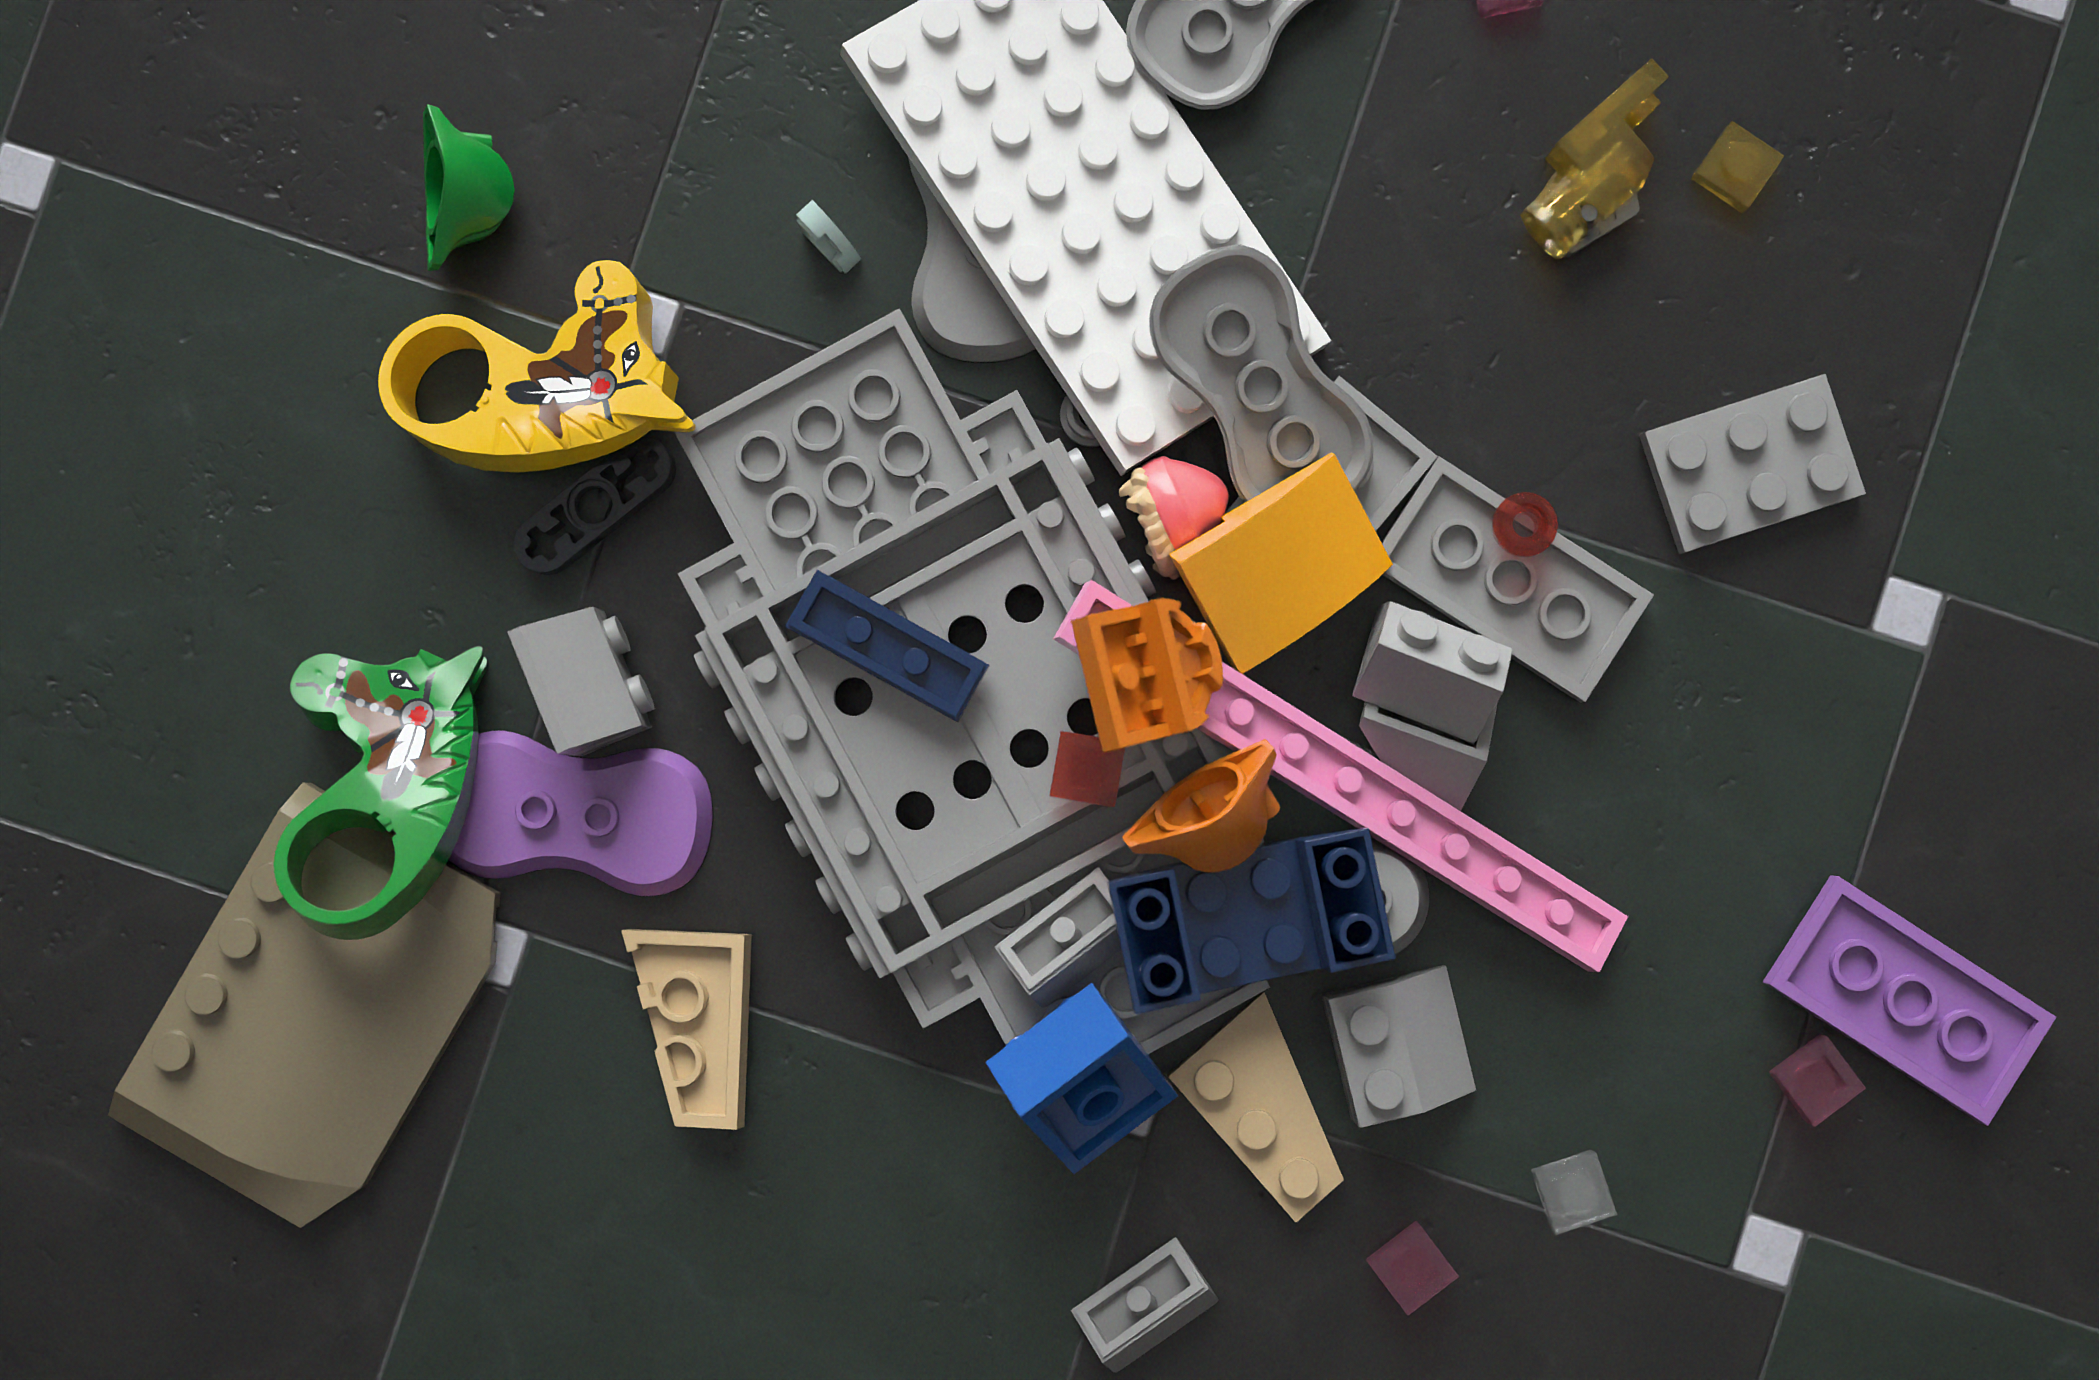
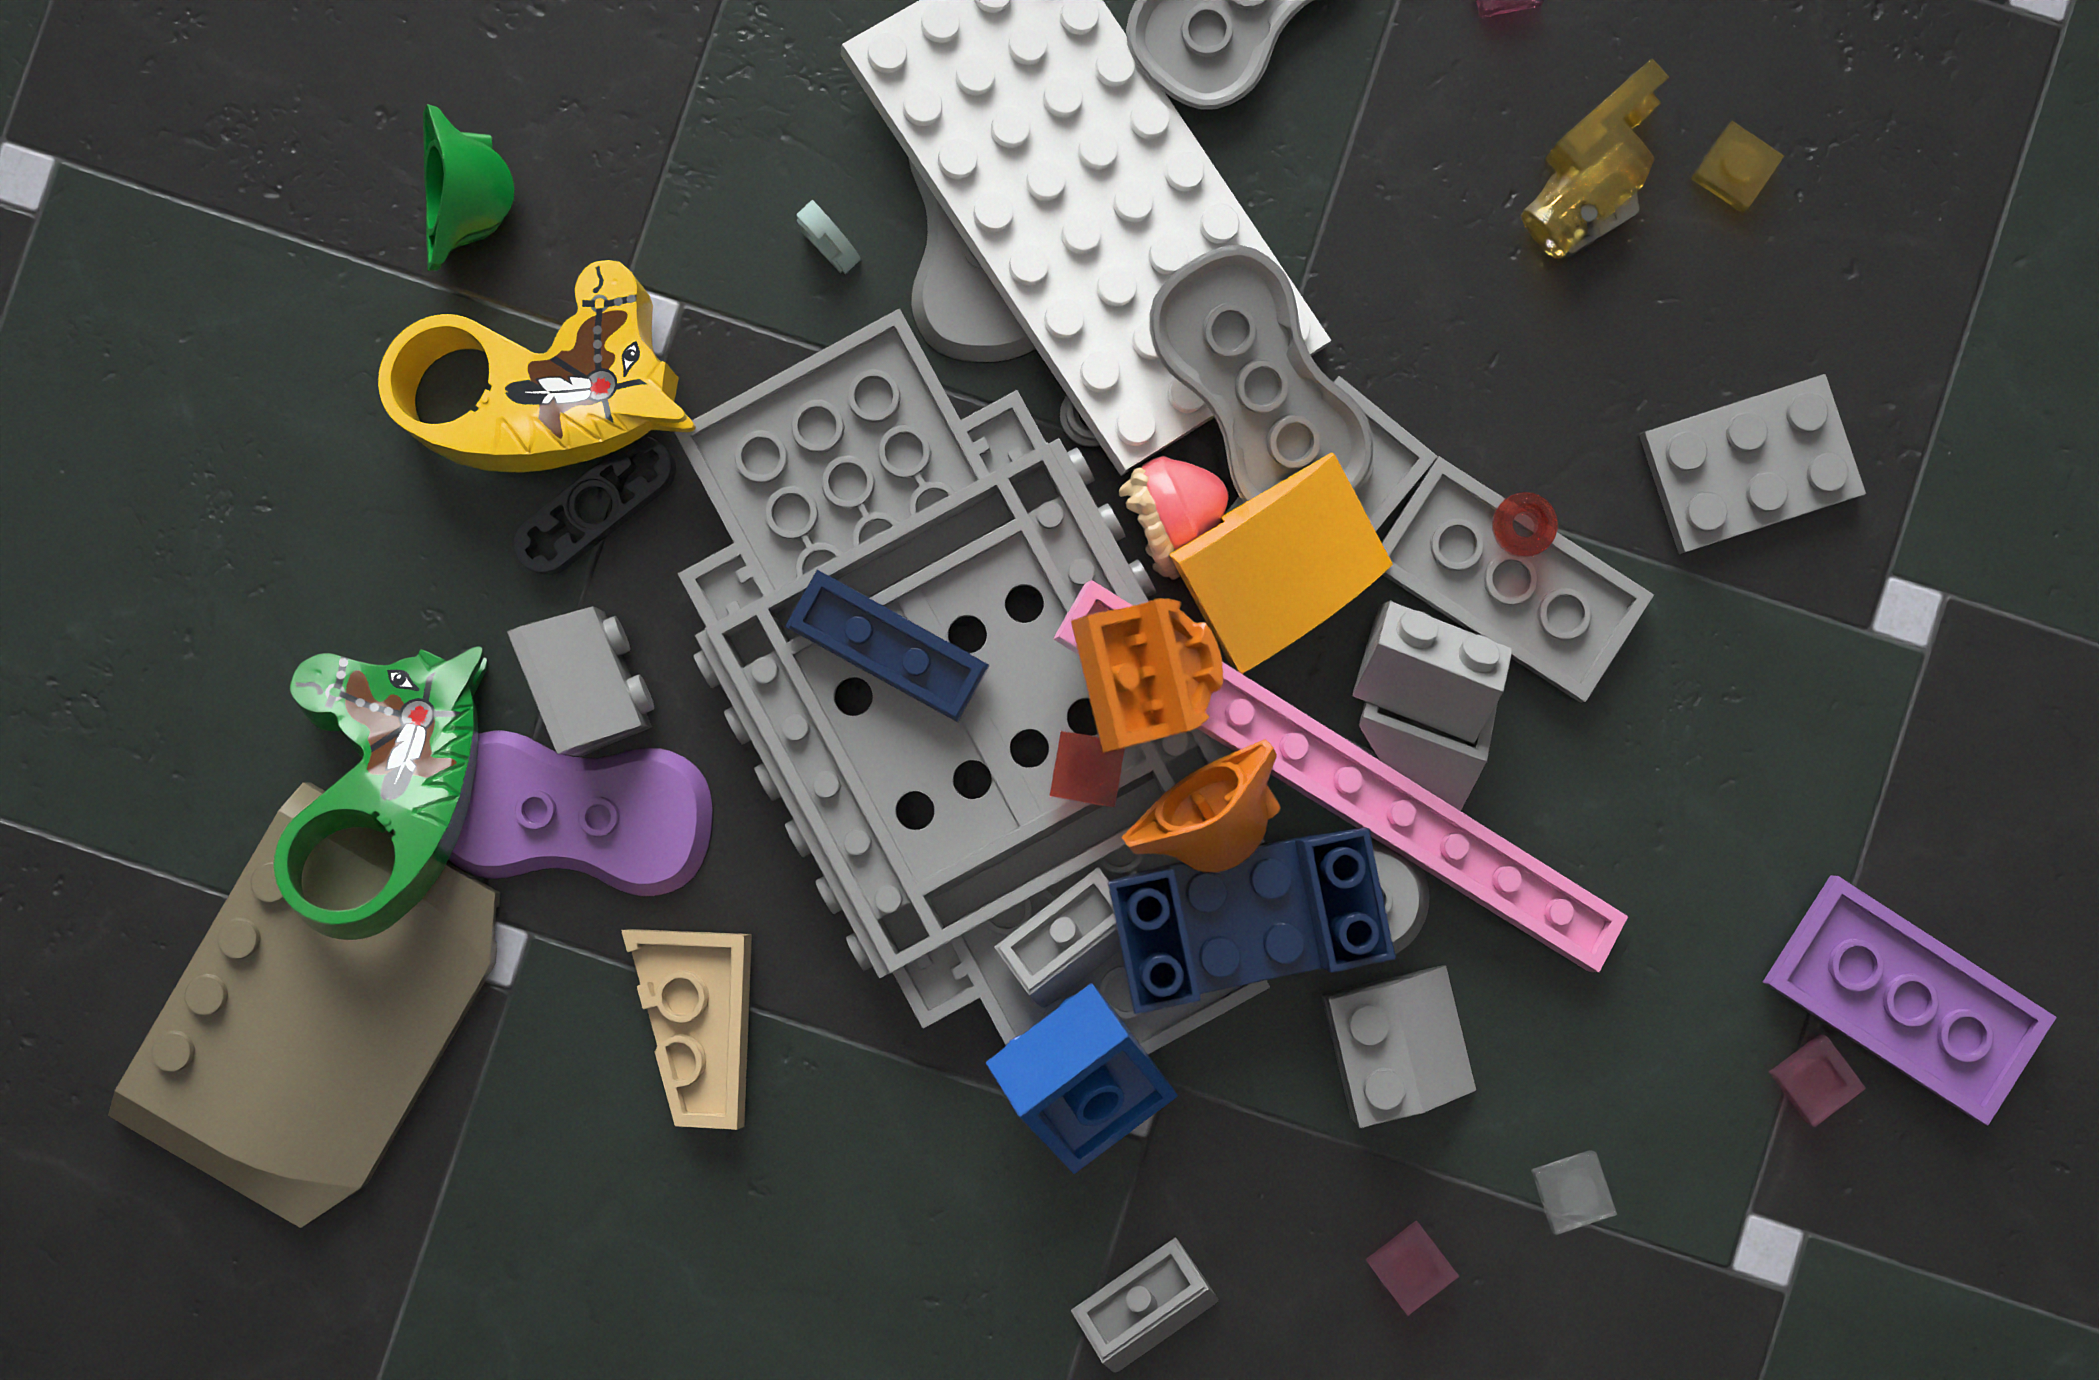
(1260, 1108): tan wing -> none

